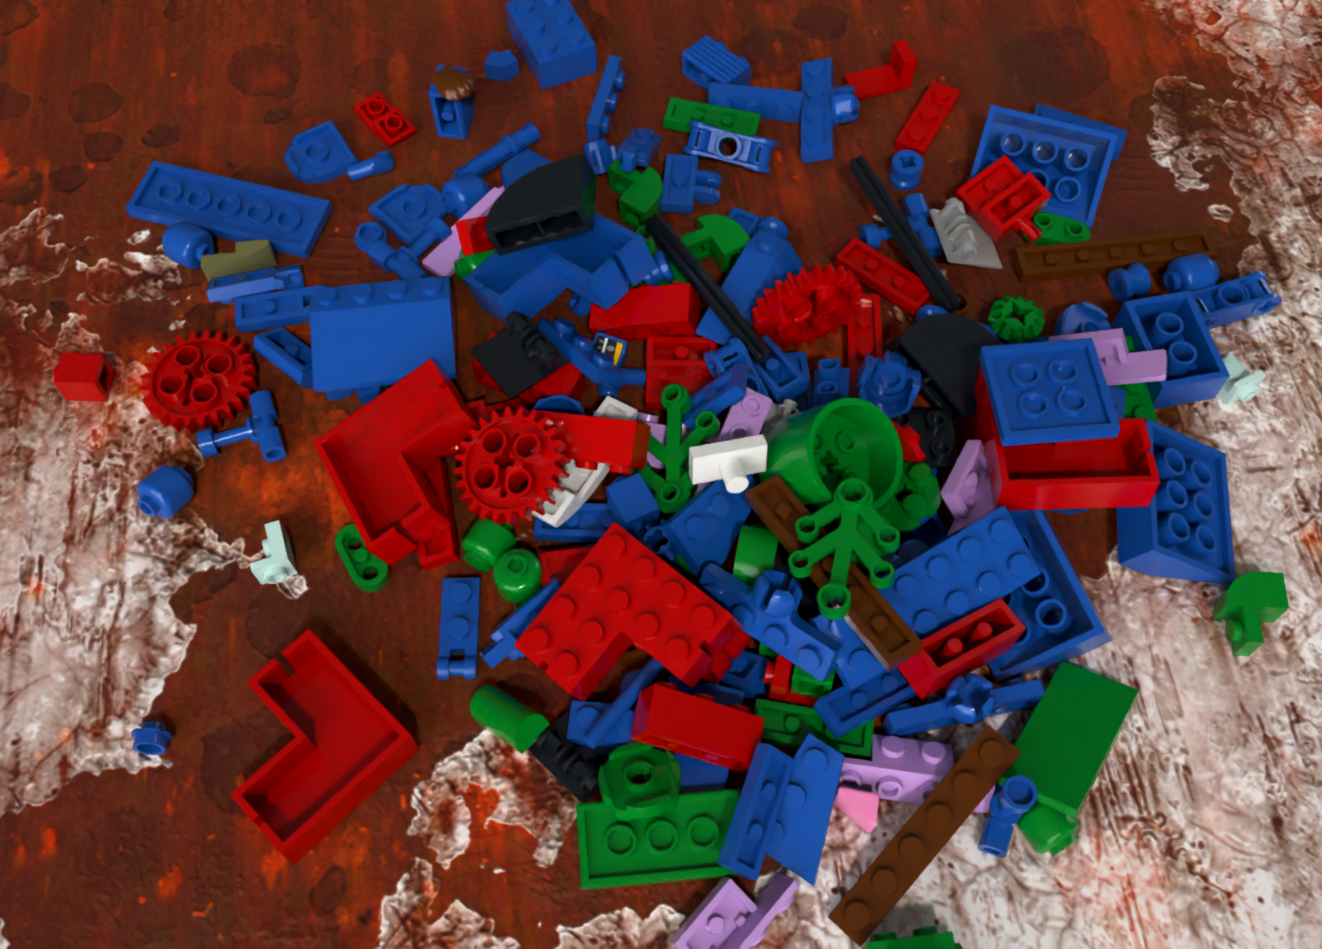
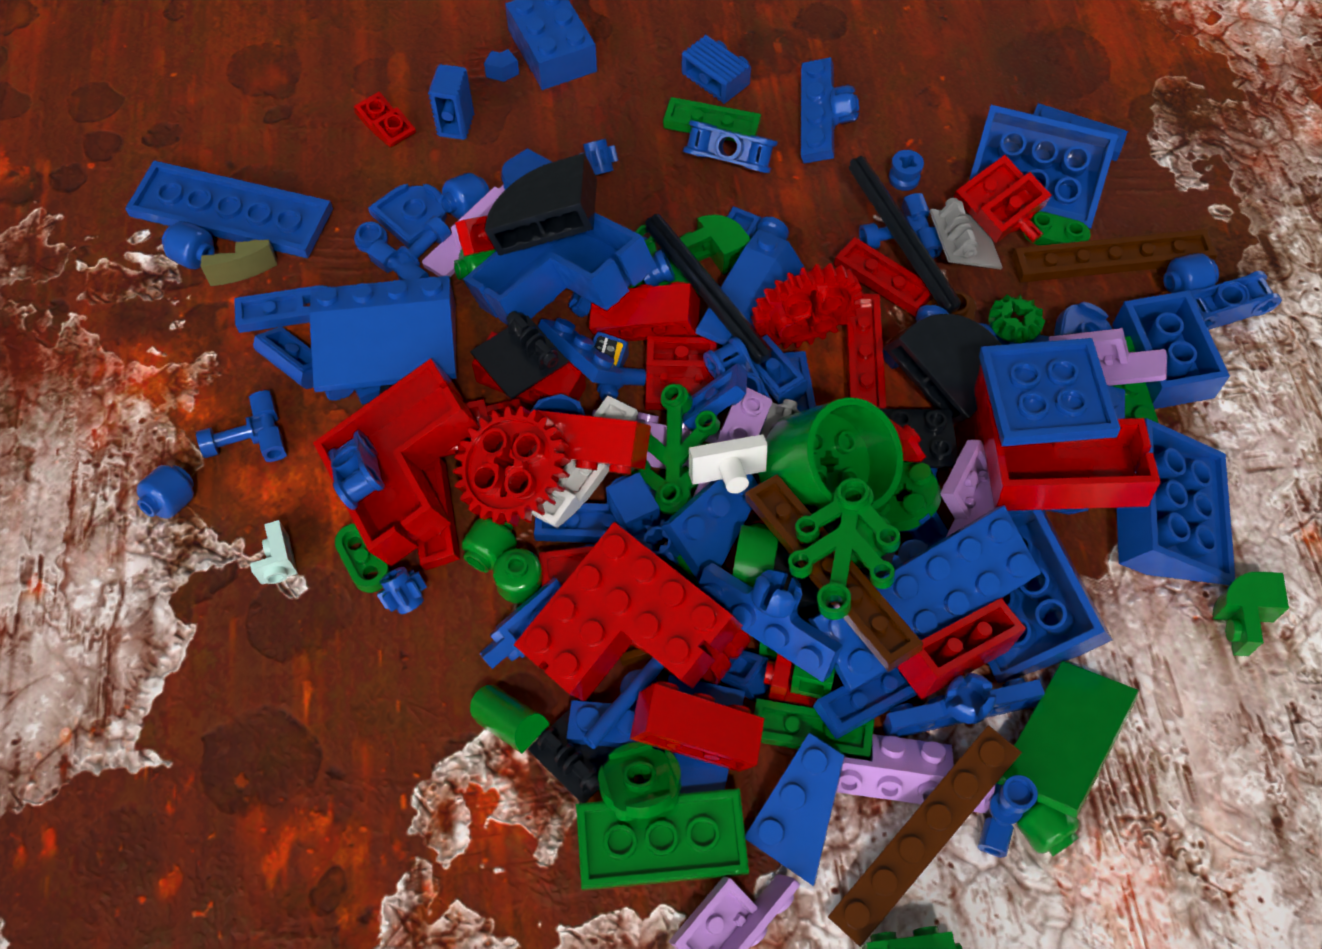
(84, 377): red brick -> none
(151, 738): blue plate -> none
(193, 373): red gear -> none
(254, 282): blue hinge -> none
(319, 154): blue tile -> none
(339, 752): red piece -> none
(355, 470): none -> blue piece
(376, 165): blue arm -> none
(402, 590): none -> blue gear
(452, 83): reddish brown animal -> none
(459, 628): blue plate -> none
(502, 151): blue pin -> none
(606, 99): blue plate -> none
(638, 148): blue hinge -> none
(639, 193): green brick -> none
(681, 181): blue hinge -> none
(756, 811): blue plate -> none
(770, 103): blue plate -> none
(830, 382): blue hips -> none
(859, 806): bright pink slope -> none
(886, 78): red bracket -> none
(888, 383): blue hair -> none
(927, 118): red plate -> none
(1129, 282): blue wheel -> none
(1240, 383): light aqua bracket -> none

